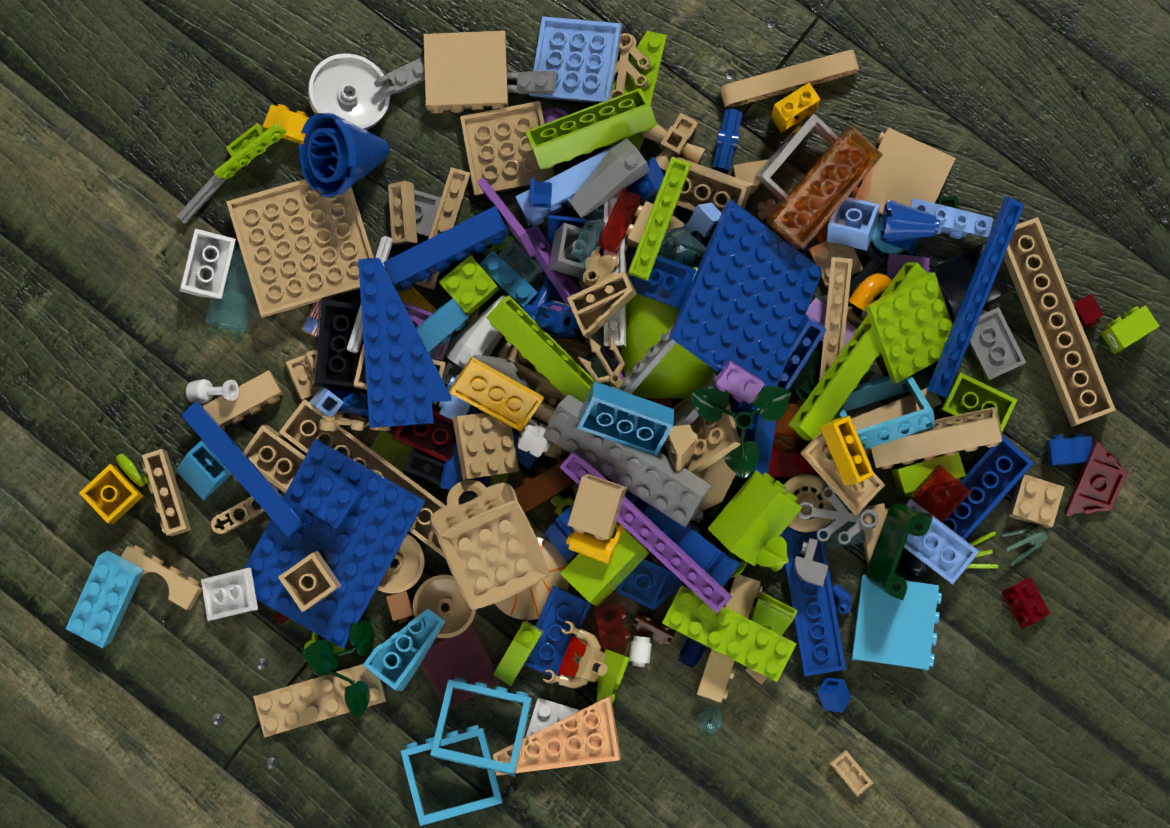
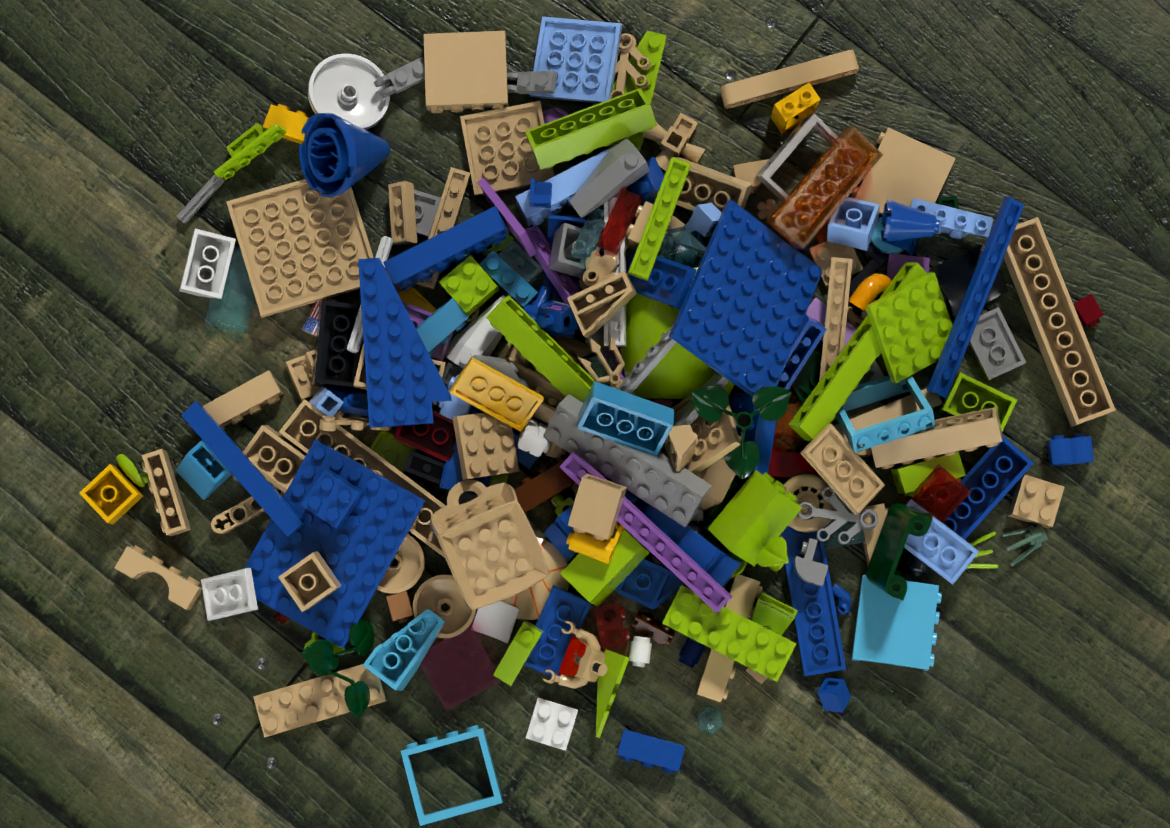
(104, 599): medium azure brick -> none
(203, 391): white piece -> none
(481, 688): medium azure window -> none
(496, 620): none -> white sticker
(573, 741): light nougat wing -> none
(650, 751): none -> blue brick
(727, 140): blue piece -> none
(738, 381): medium lavender bracket -> none
(847, 450): yellow brick -> none
(851, 773): tan plate -> none
(1025, 602): dark red bracket -> none
(1097, 484): dark red wing -> none
(1134, 326): lime brick -> none

